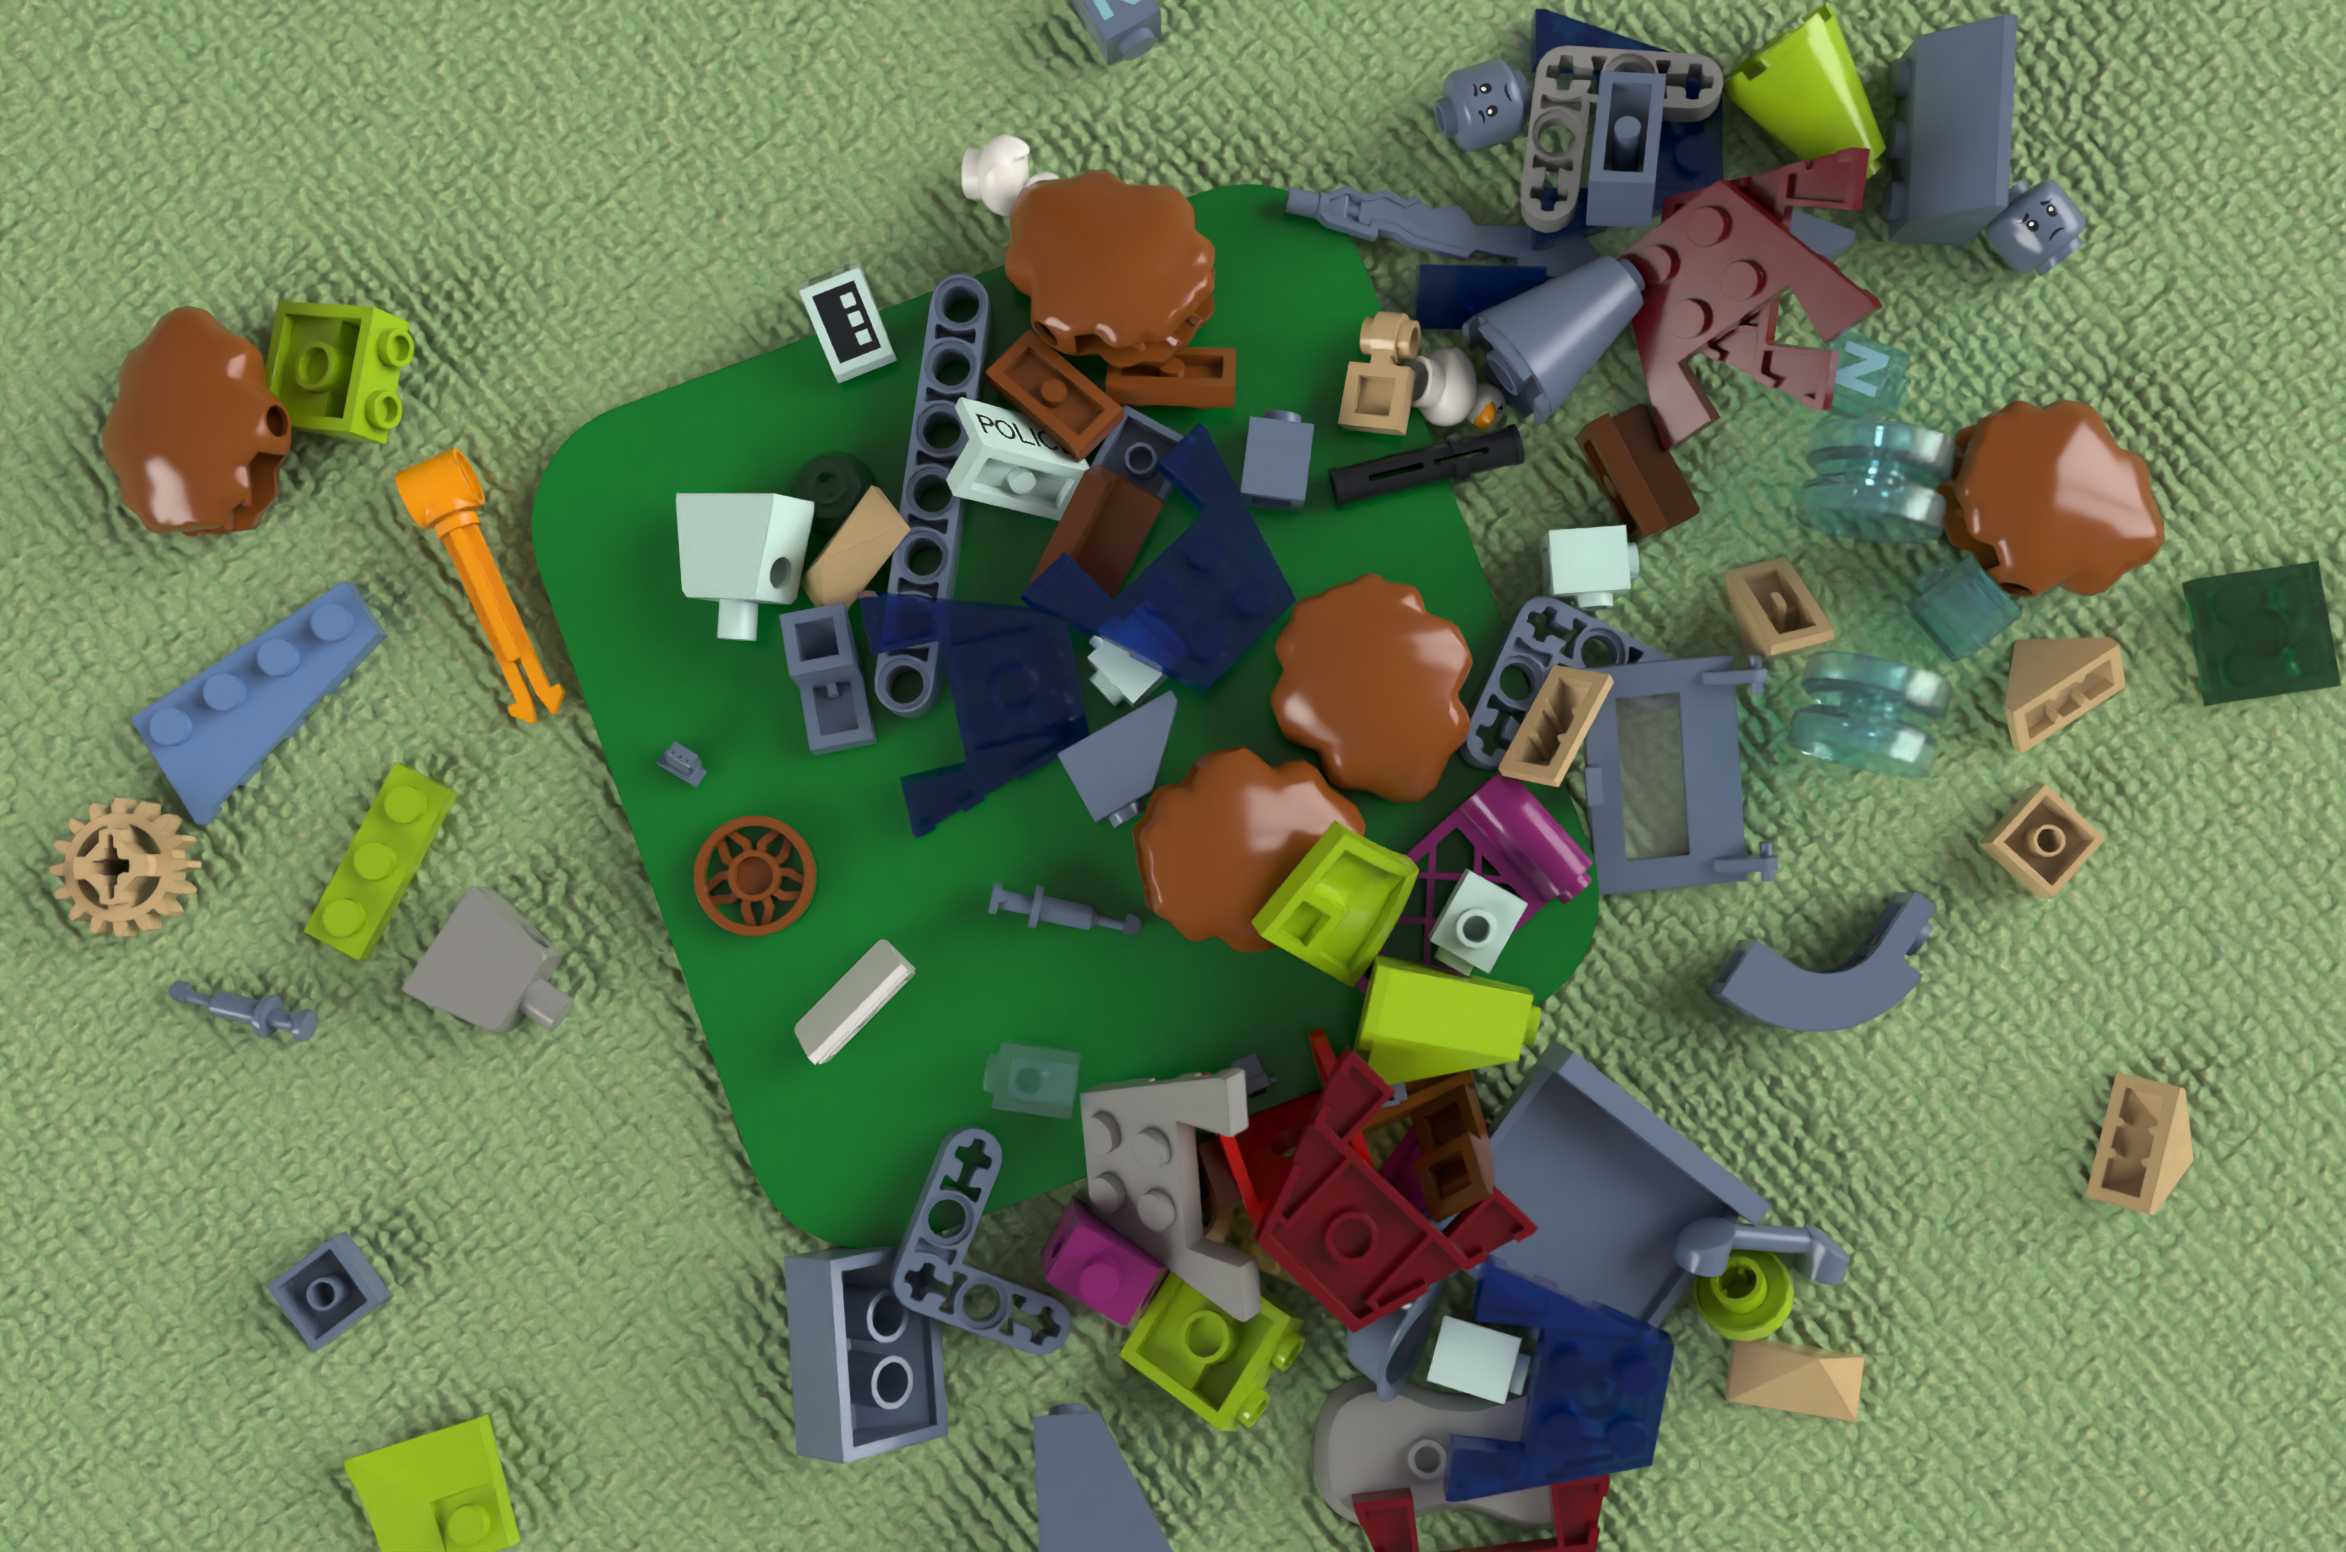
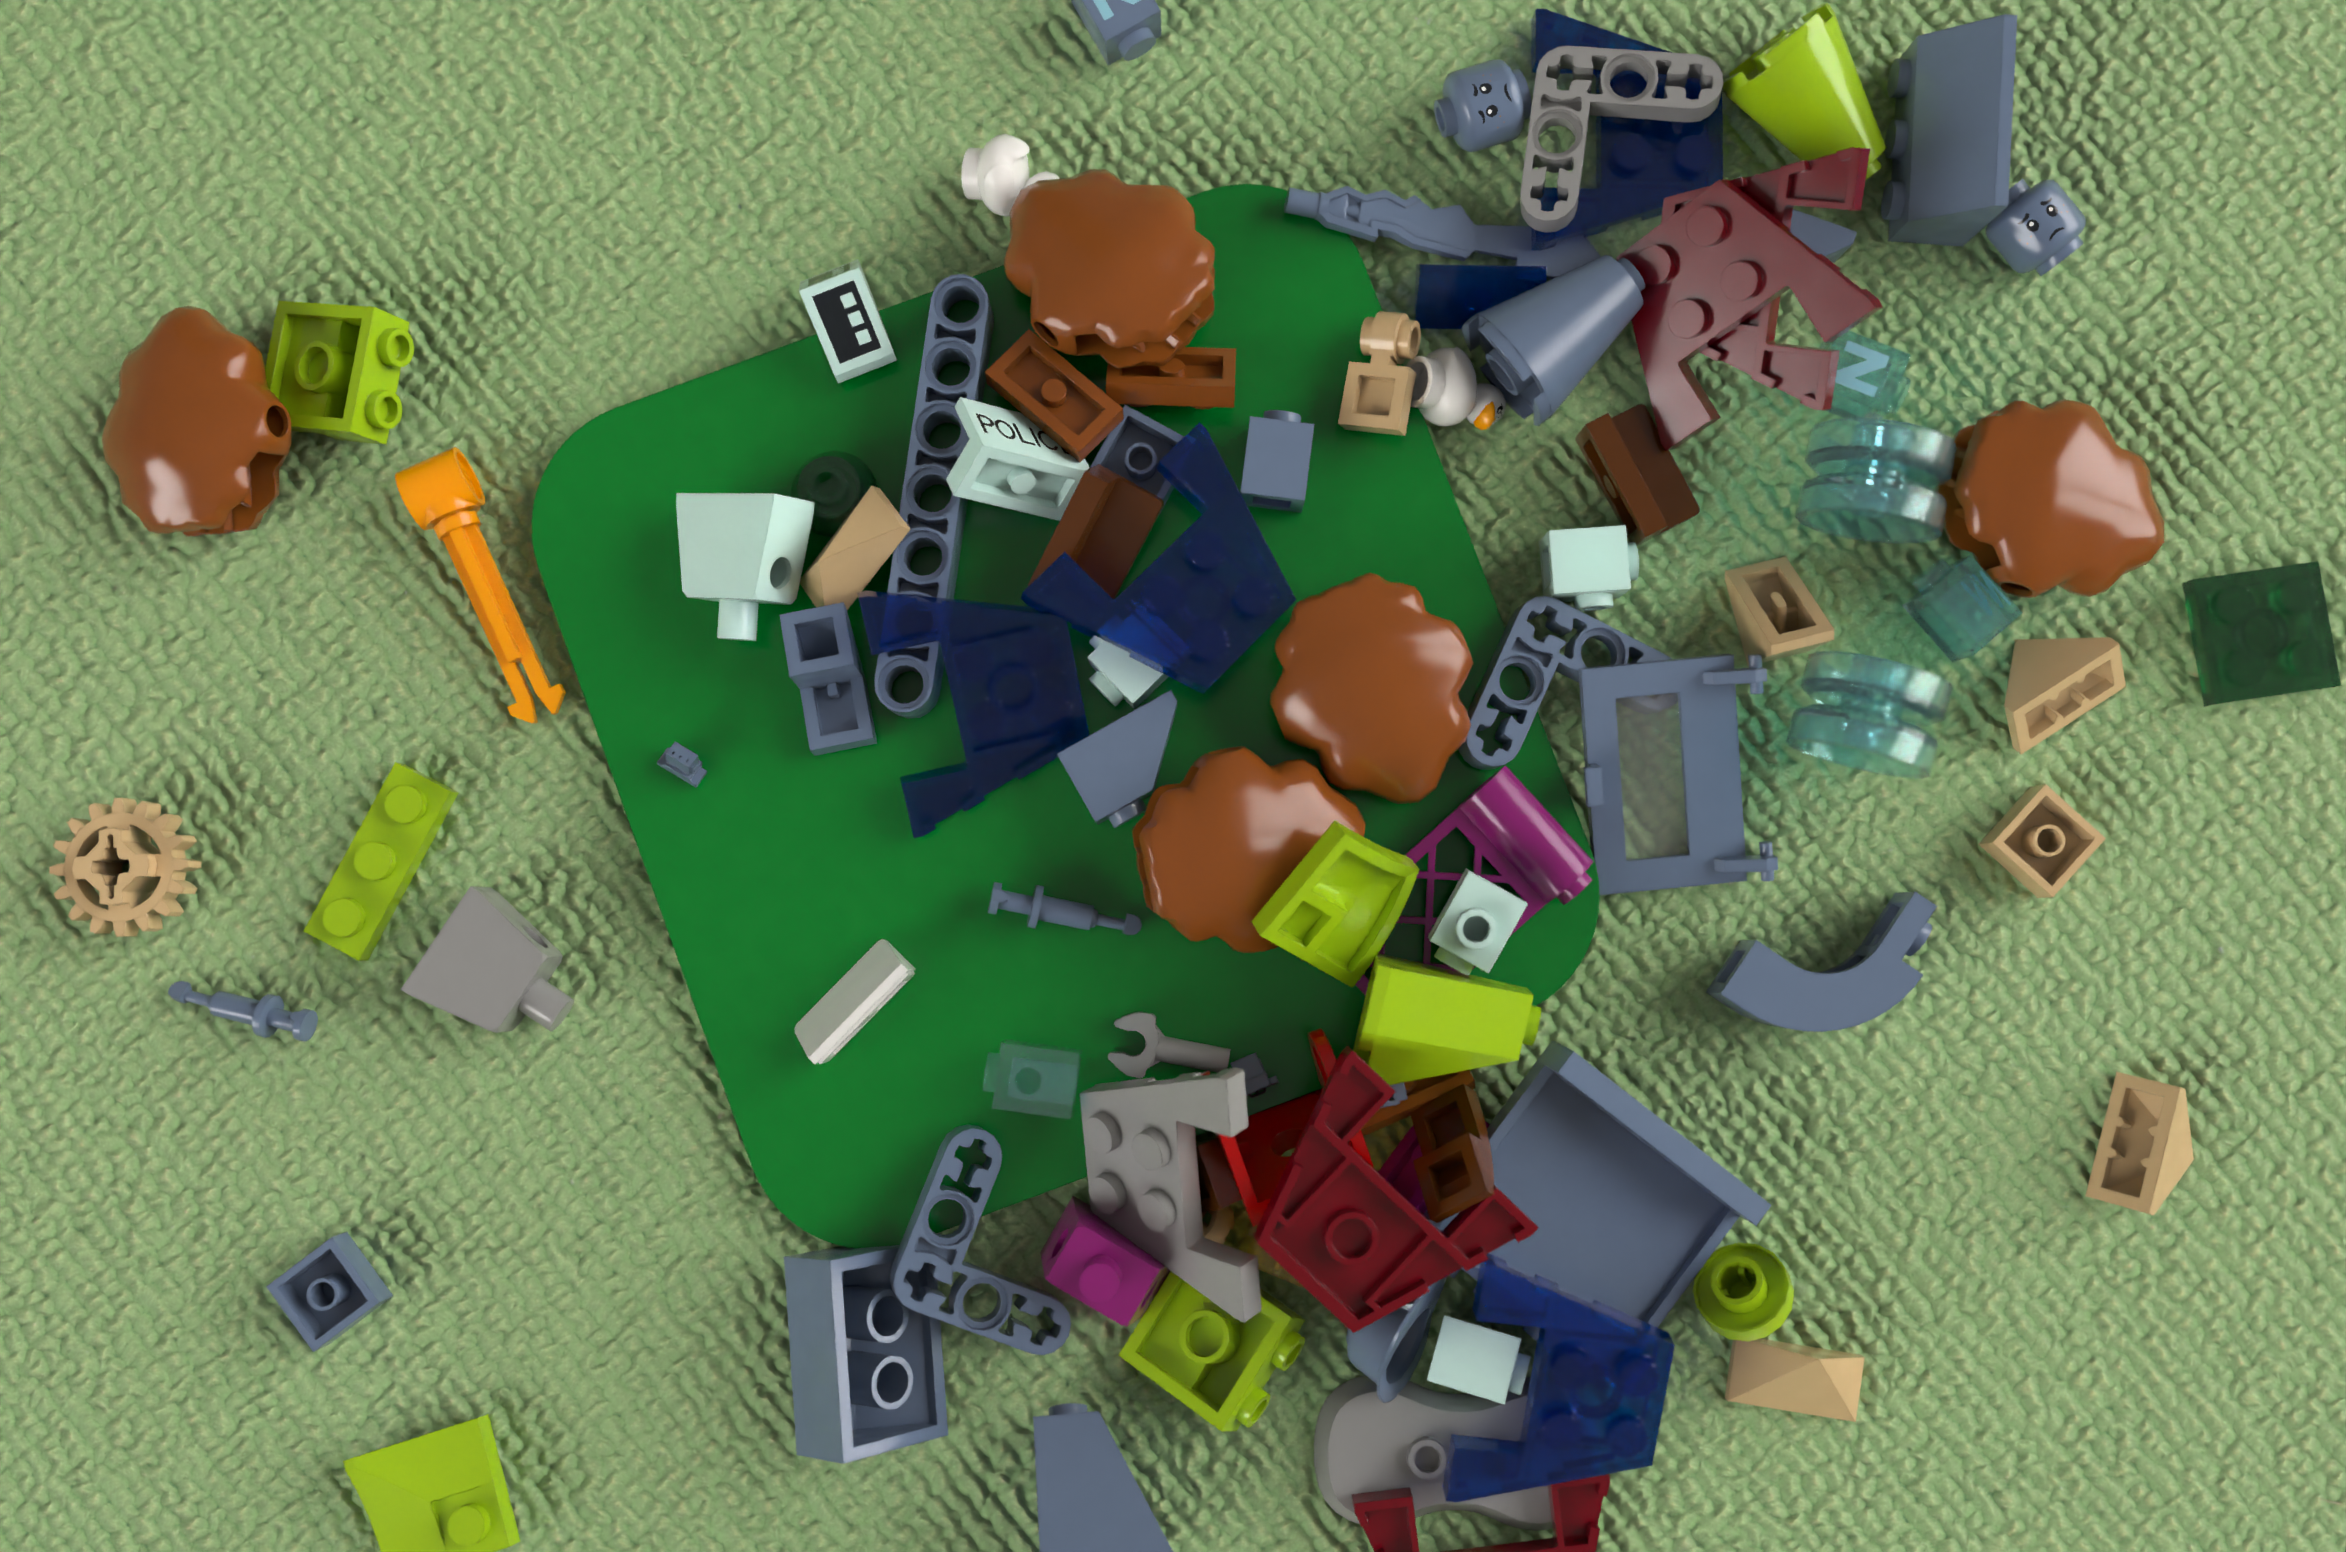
(238, 710): medium blue wing -> none
(754, 876): dark orange wheel -> none
(1164, 1049): none -> light grey bar
(1498, 450): black pin -> none
(1556, 725): tan slope -> none
(1625, 149): sand blue slope -> none
(1707, 1242): sand blue bar -> none

